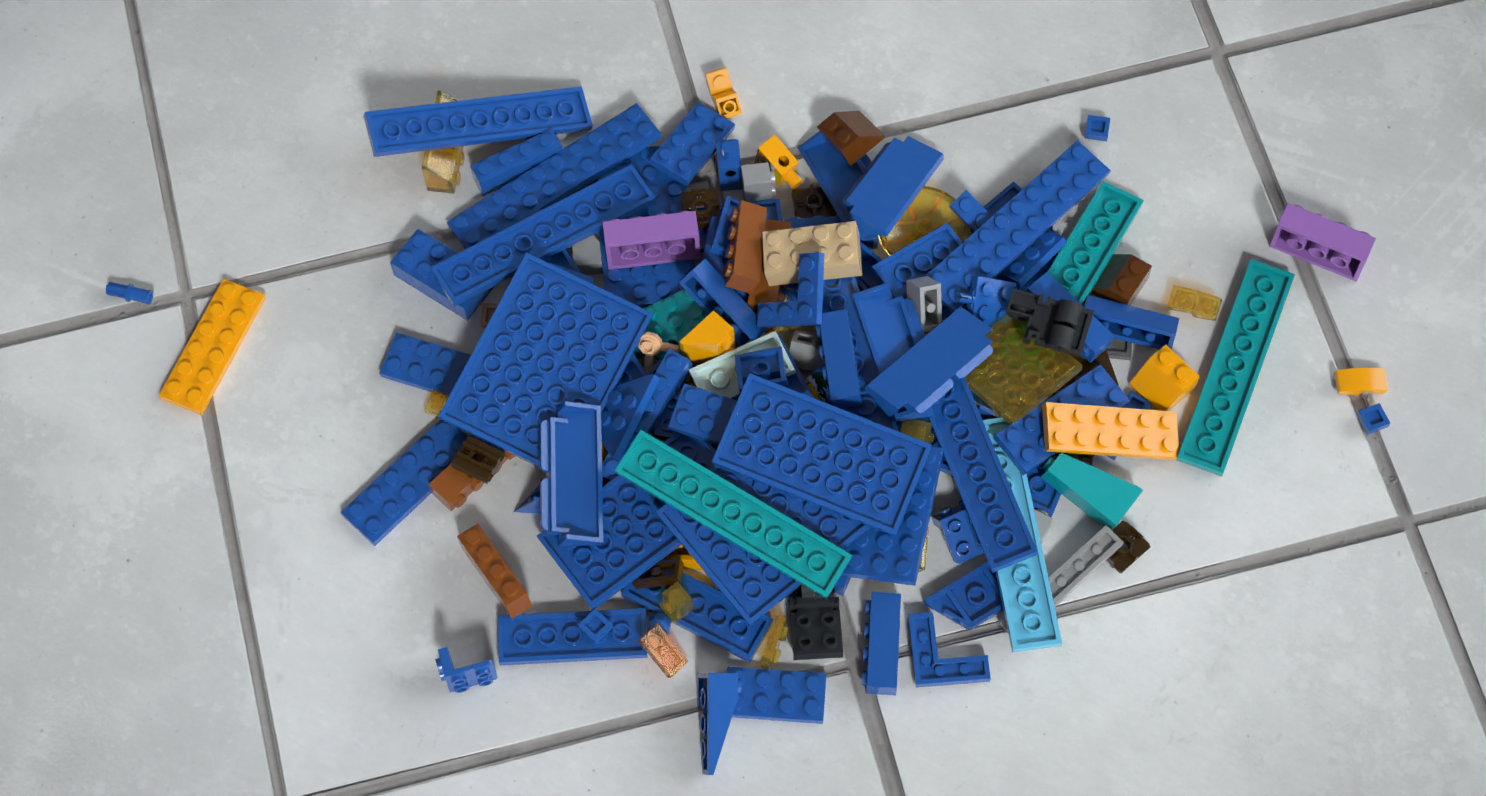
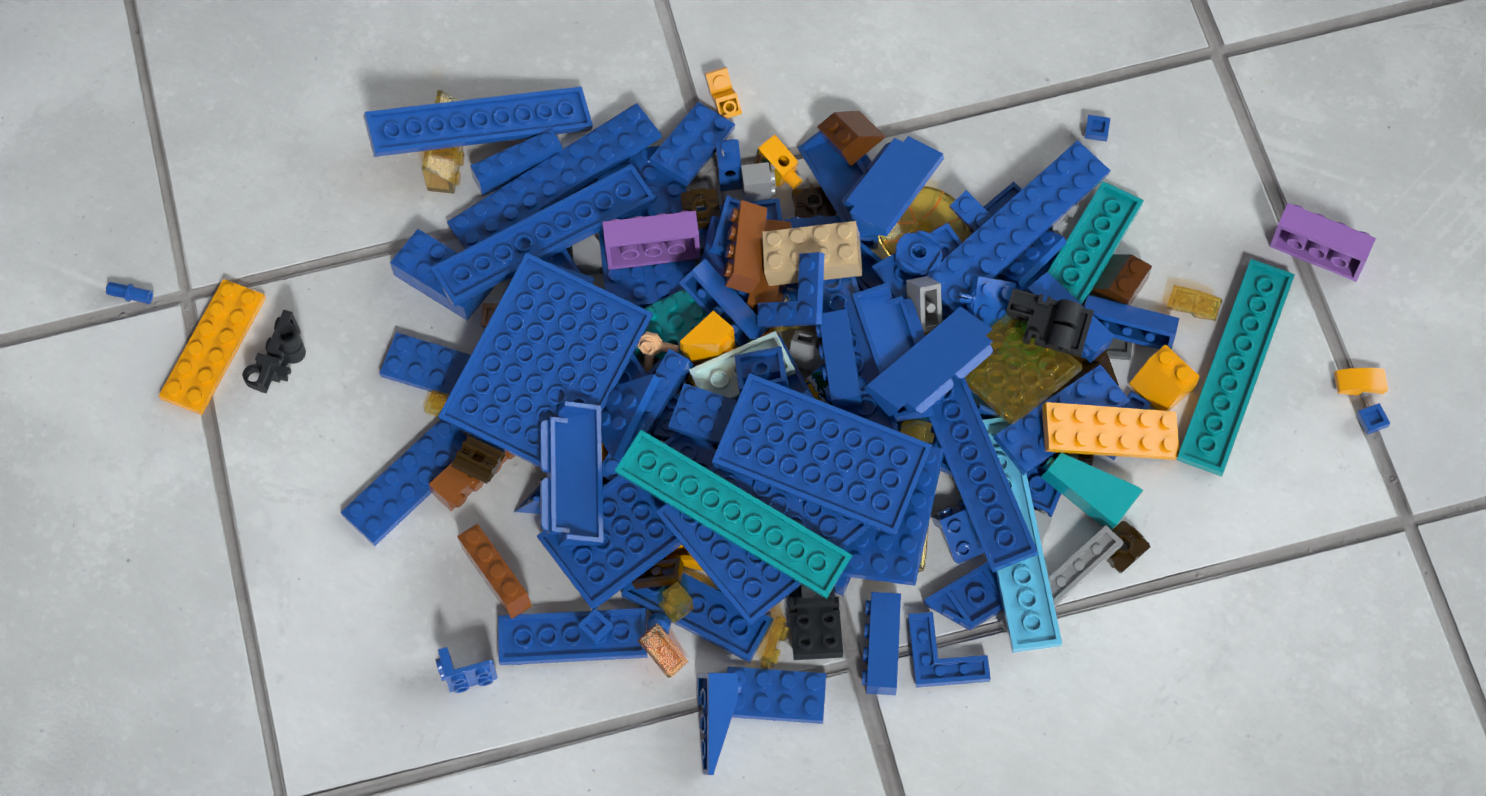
(281, 348): none -> black plate
(917, 241): none -> blue plate

